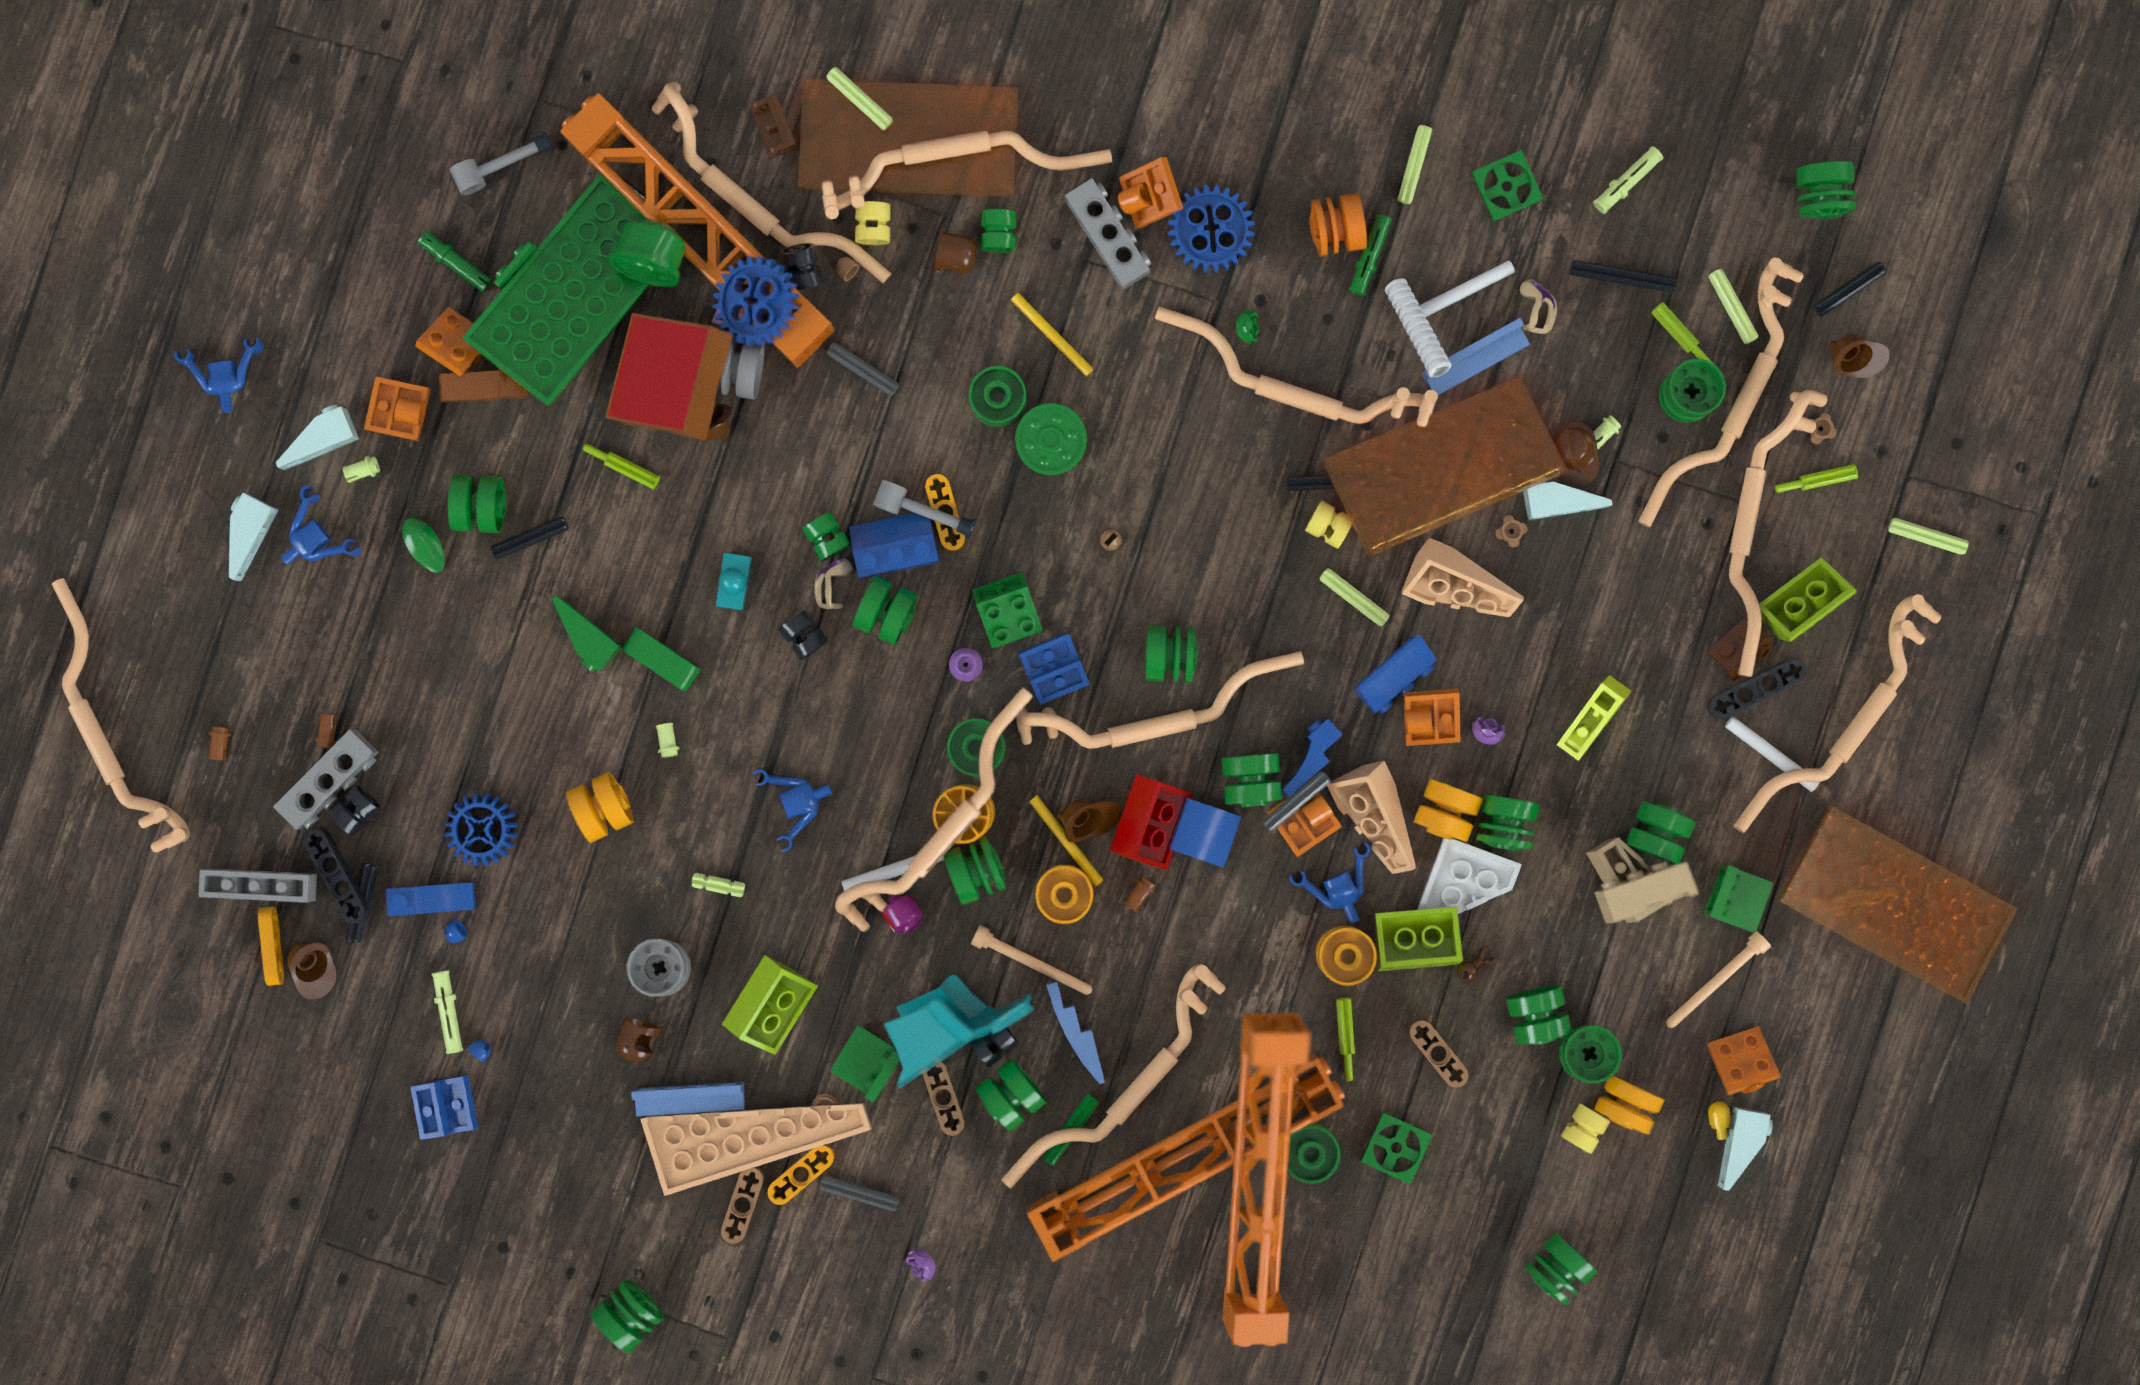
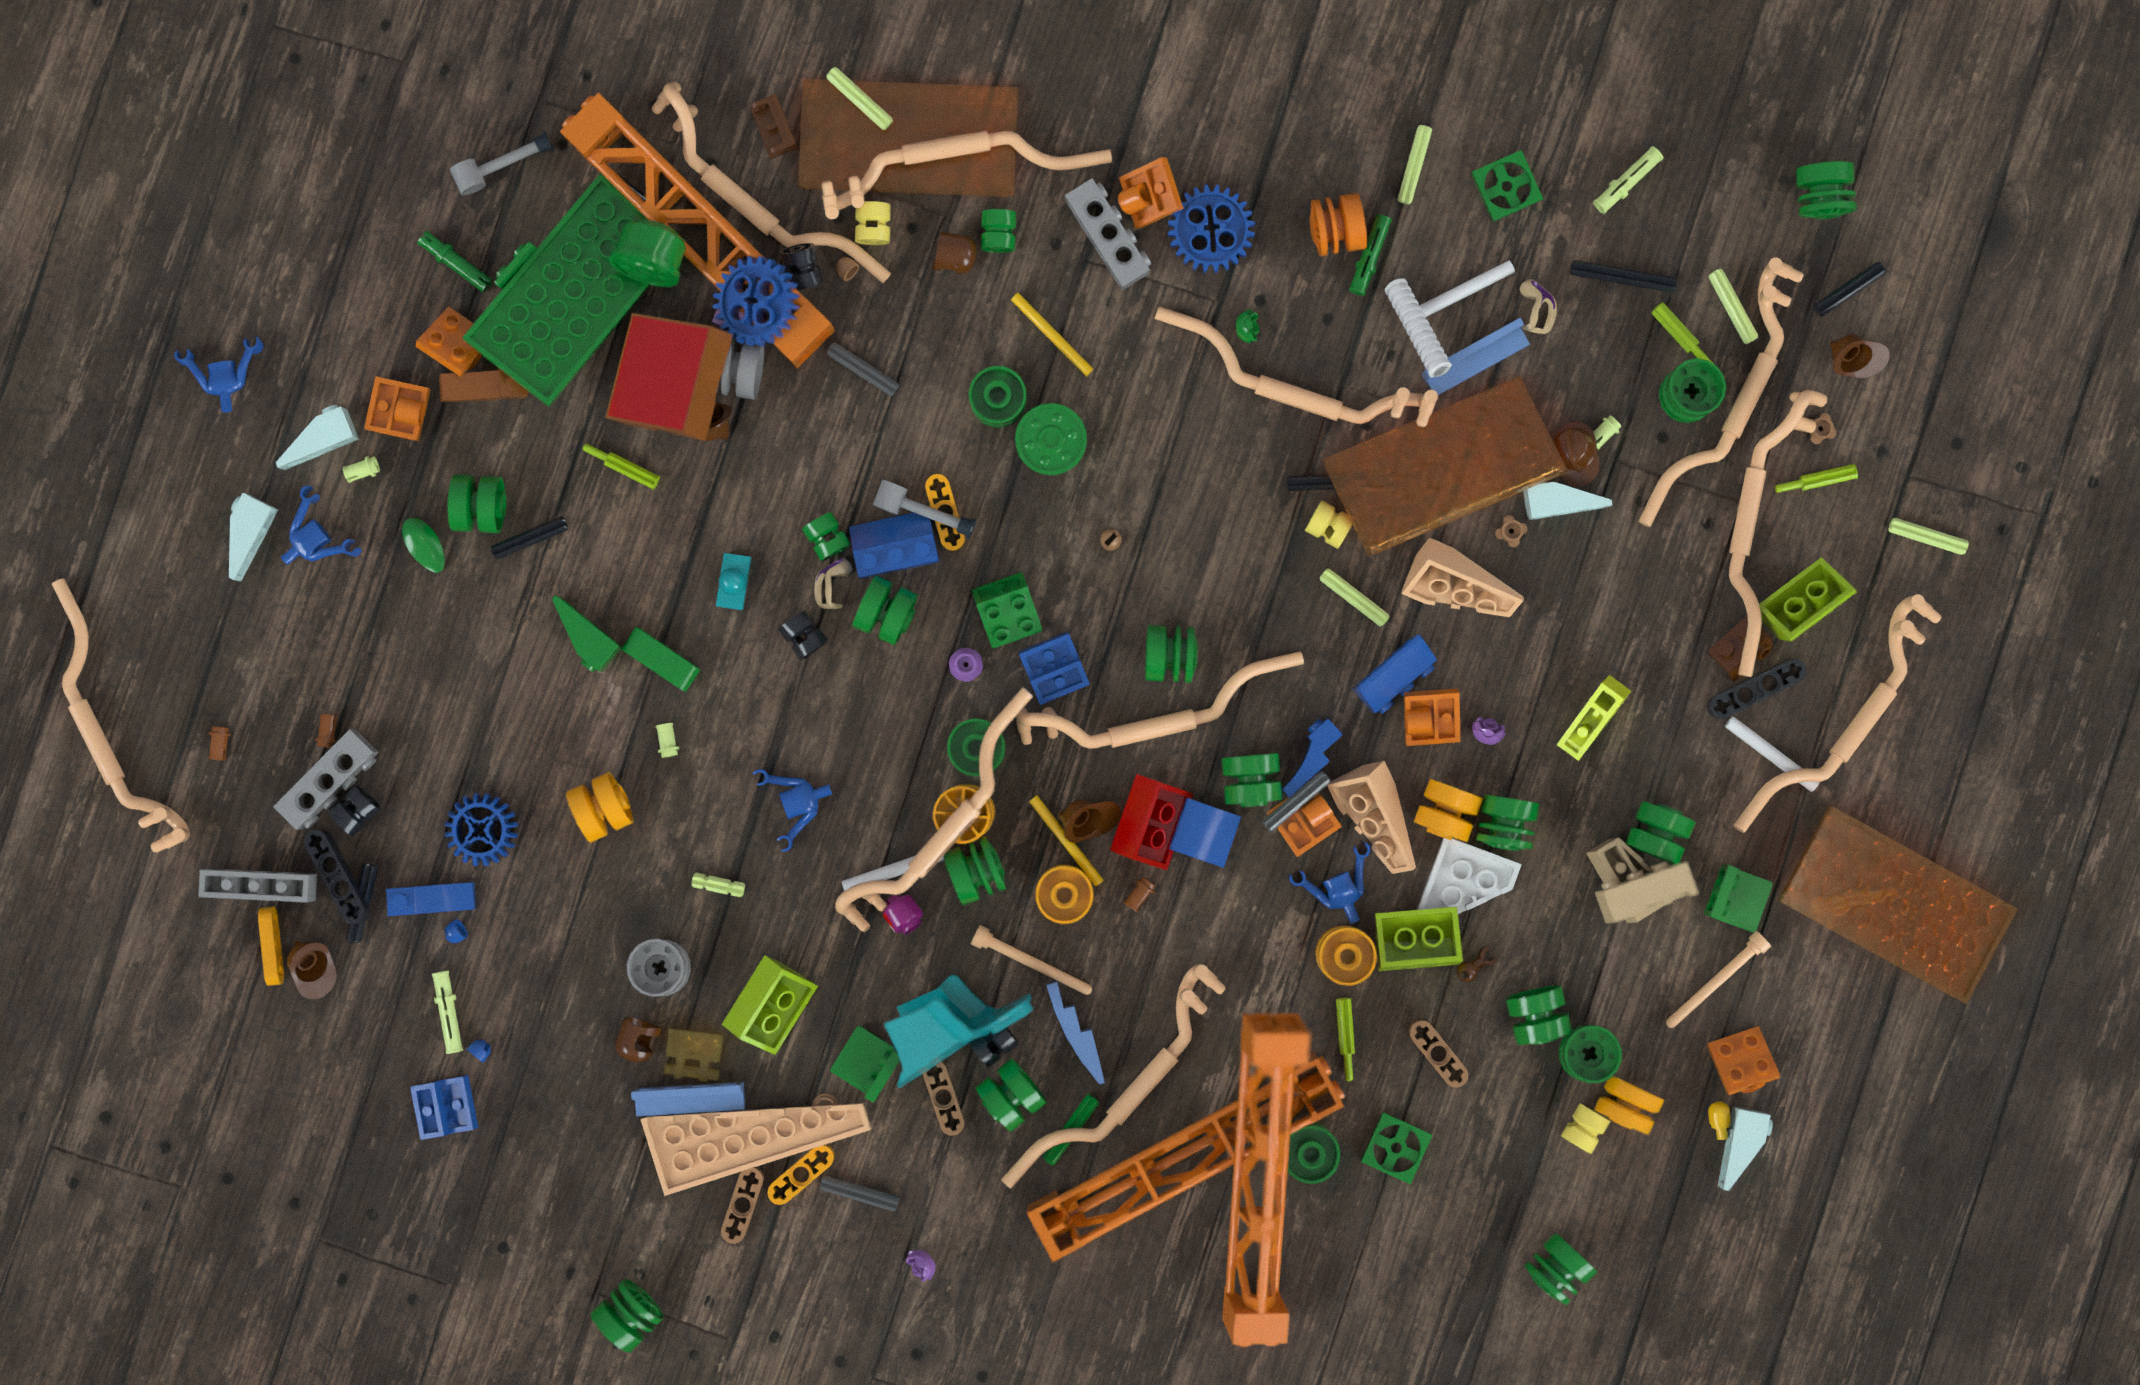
(696, 1046): none -> clear yellow plate

